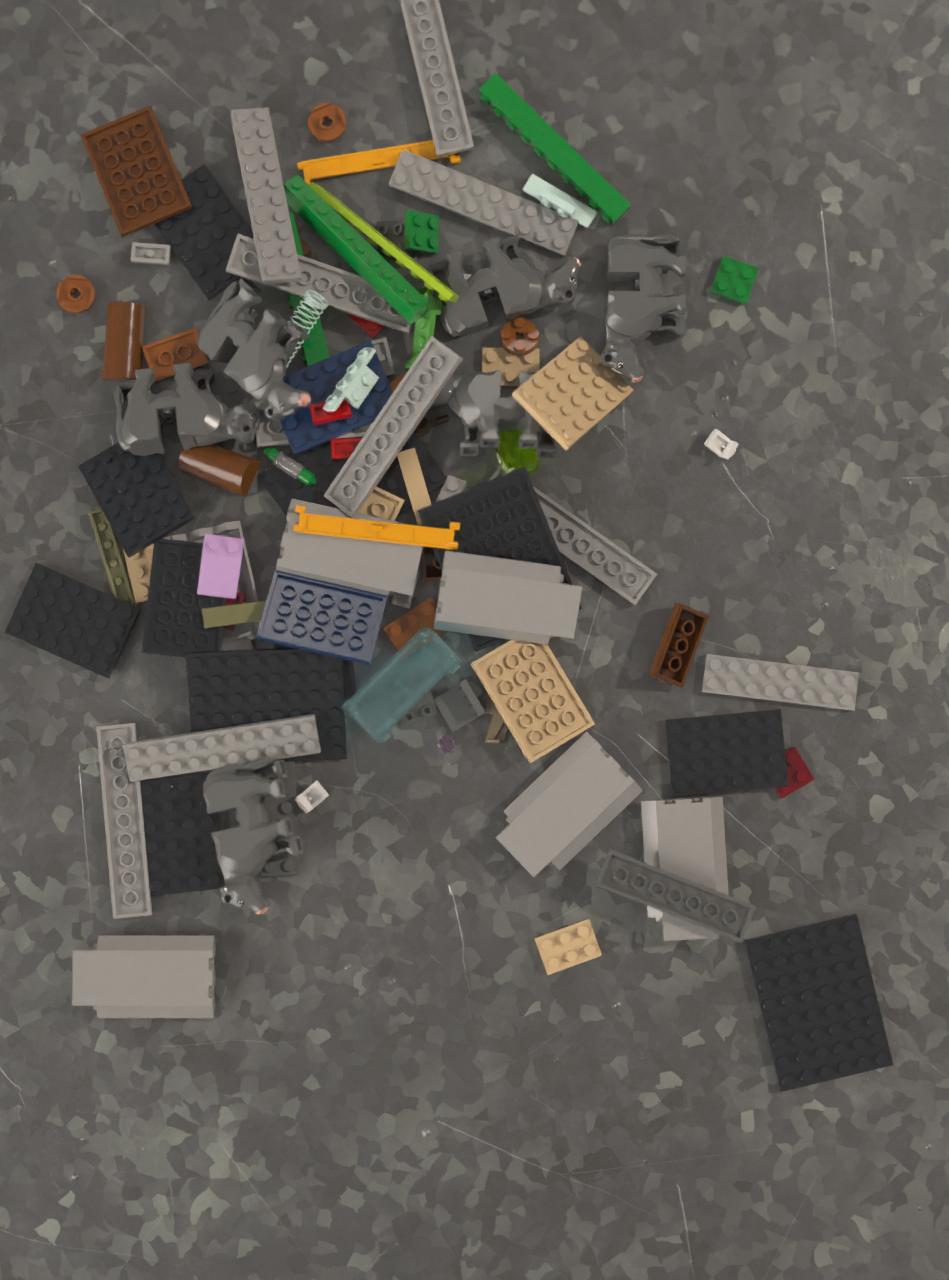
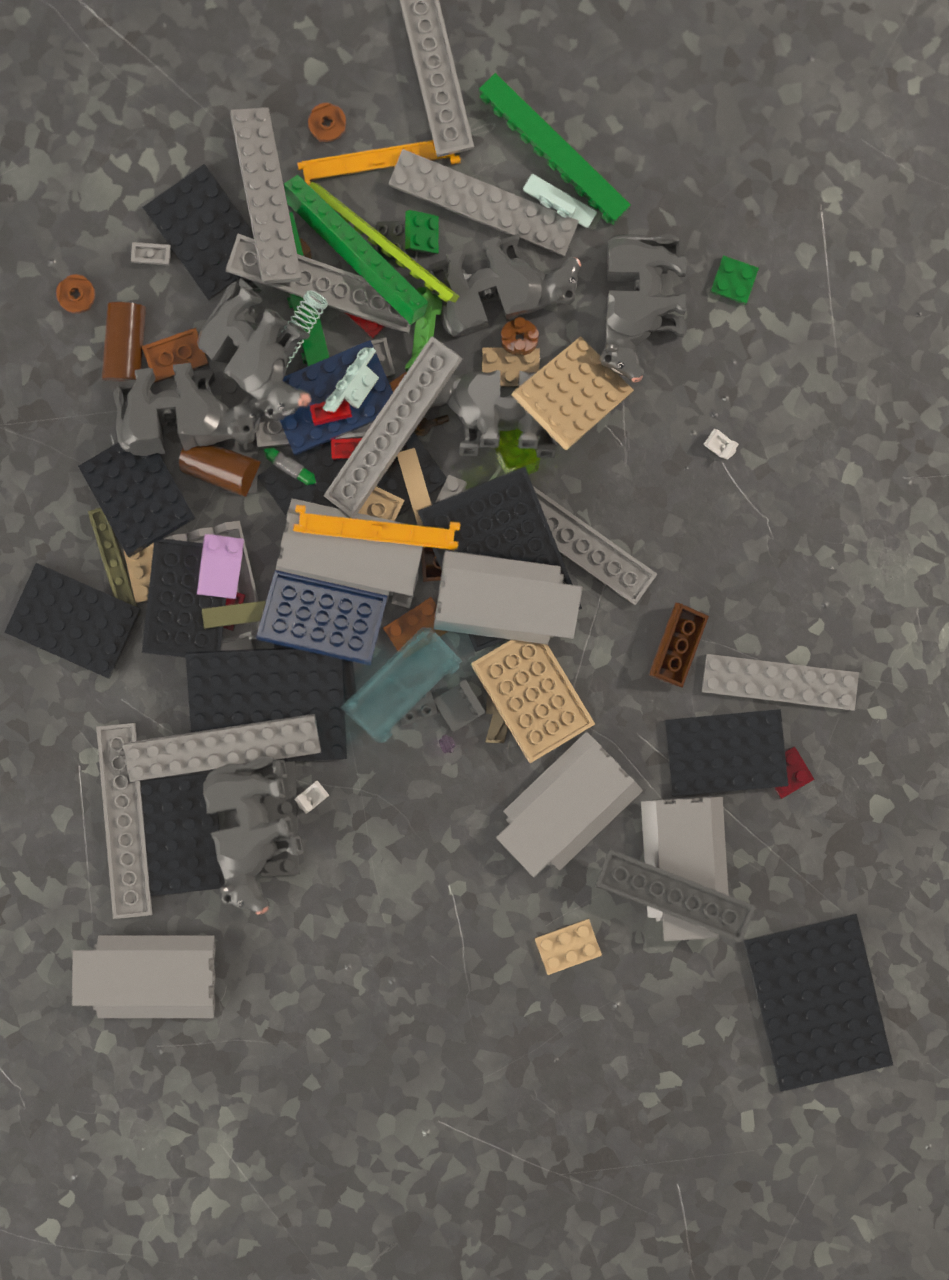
(136, 171): reddish brown plate -> none

